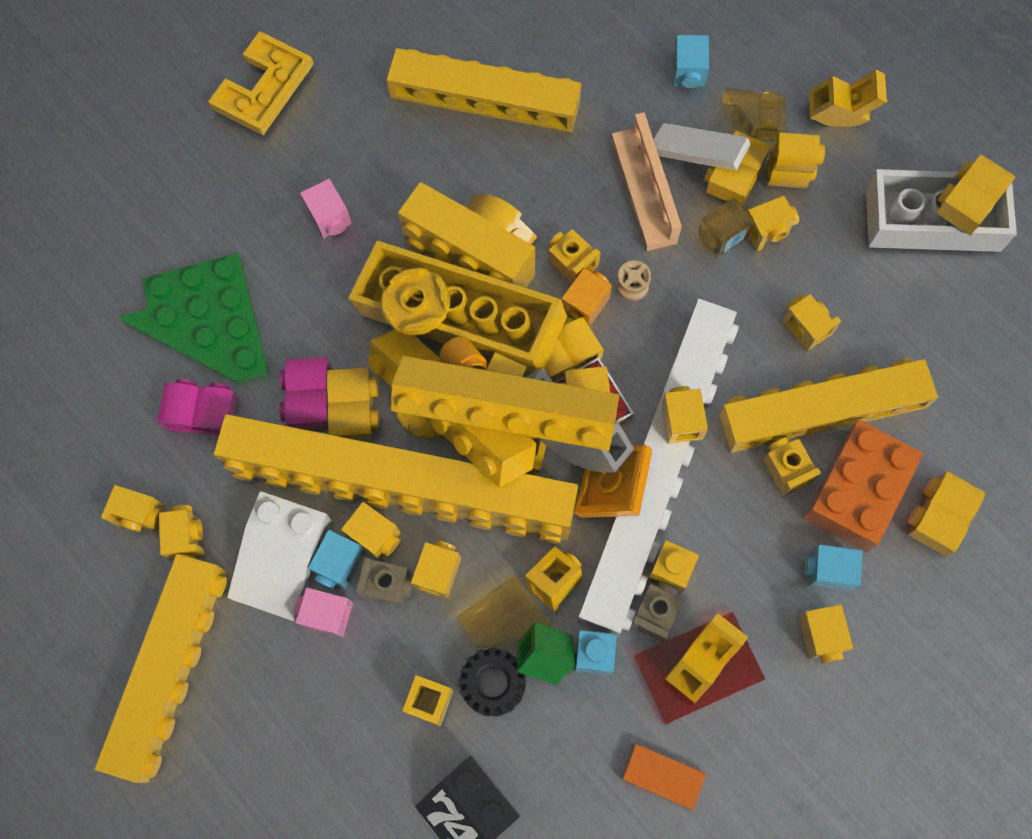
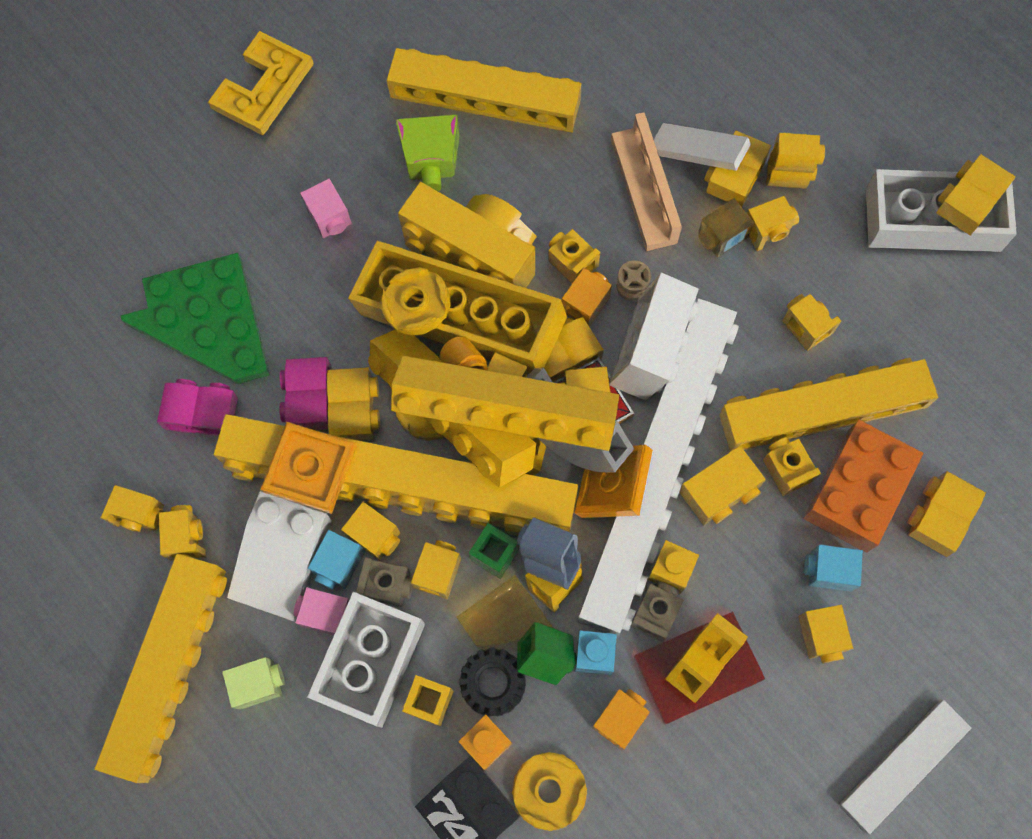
(253, 683): none -> yellowish green brick
(308, 467): none -> light orange tile
(367, 659): none -> white brick
(430, 147): none -> lime torso
(485, 742): none -> light orange brick
(494, 551): none -> green brick
(549, 552): none -> sand blue brick
(572, 794): none -> yellow tile
(622, 718): none -> light orange brick
(655, 337): none -> white brick
(664, 776): orange tile -> none
(684, 415): yellow brick -> none
(691, 60): medium azure brick -> none
(722, 486): none -> yellow brick
(759, 112): clear yellow wing -> none
(846, 104): yellow brick -> none
(904, 766): none -> white tile

